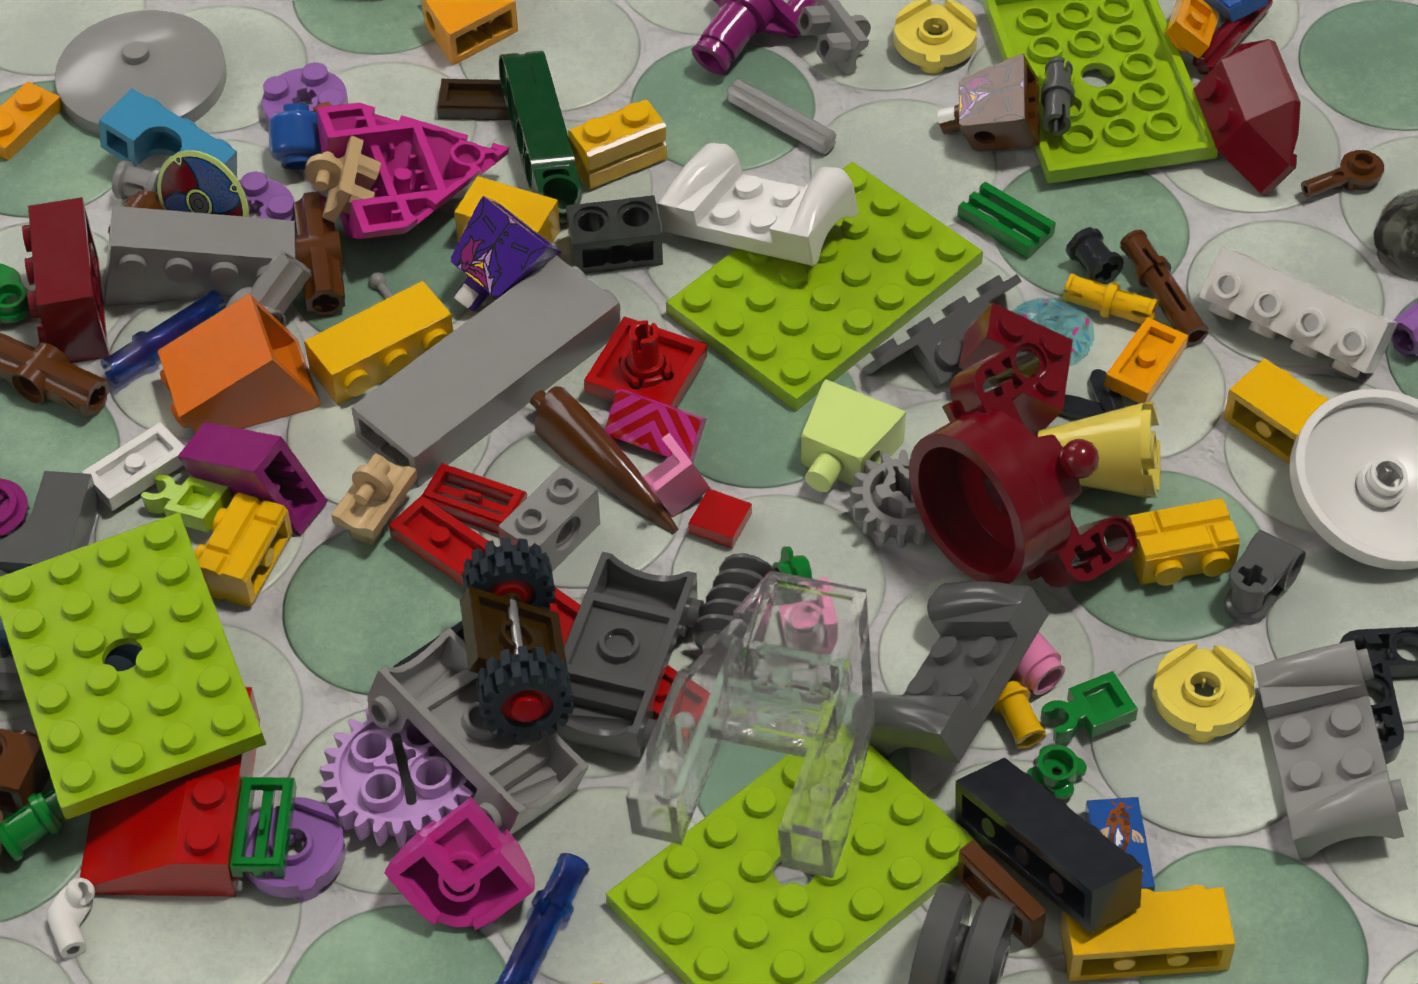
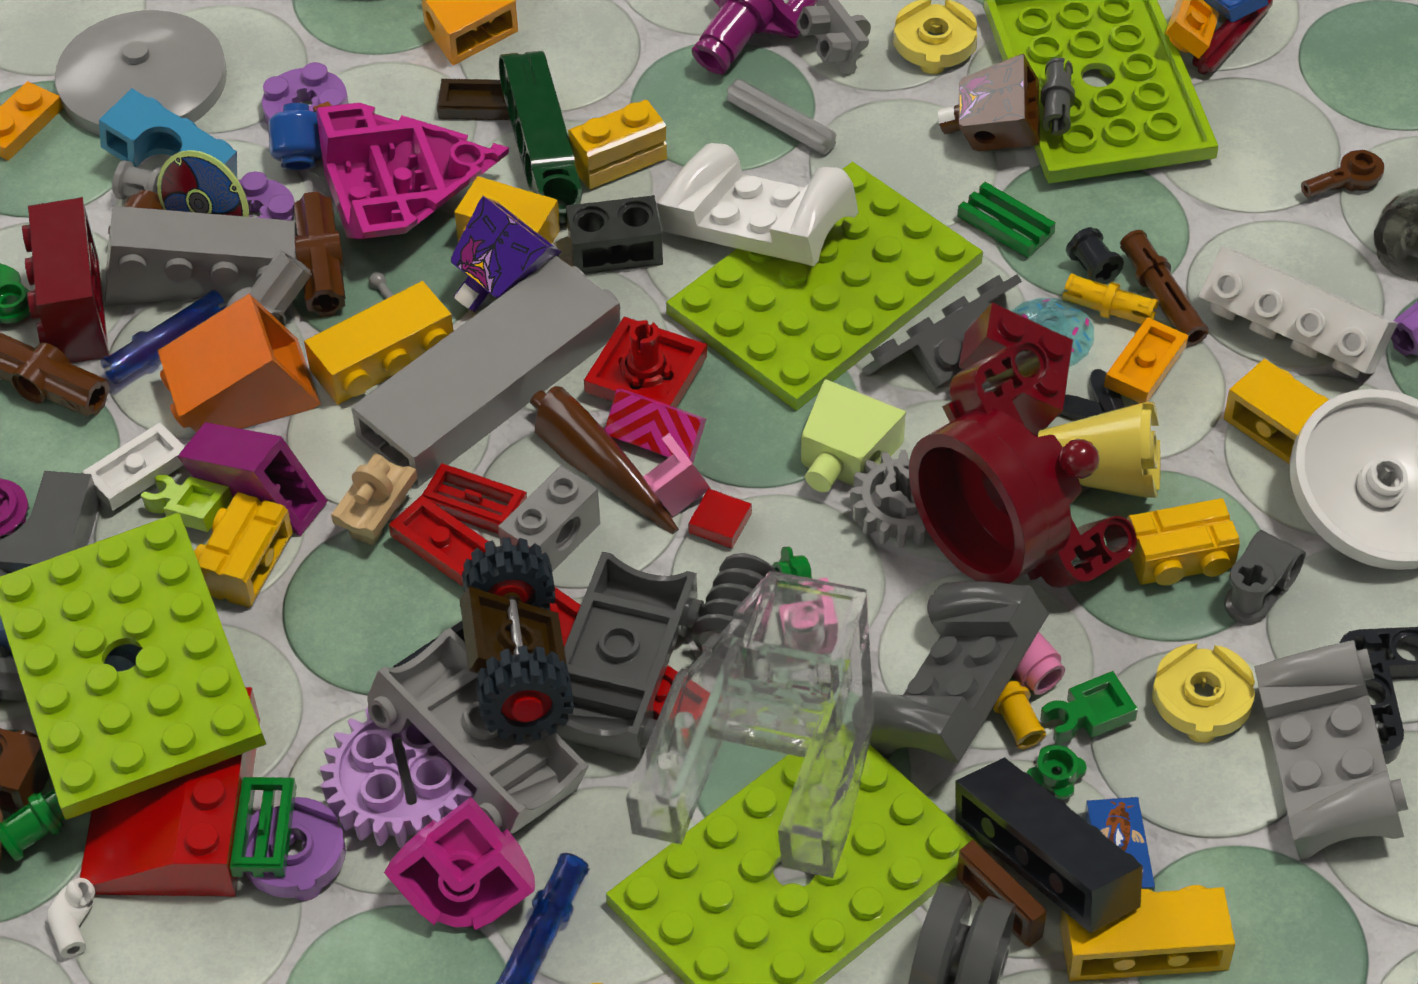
(343, 177): tan hips -> none
(1253, 113): dark red wedge -> none

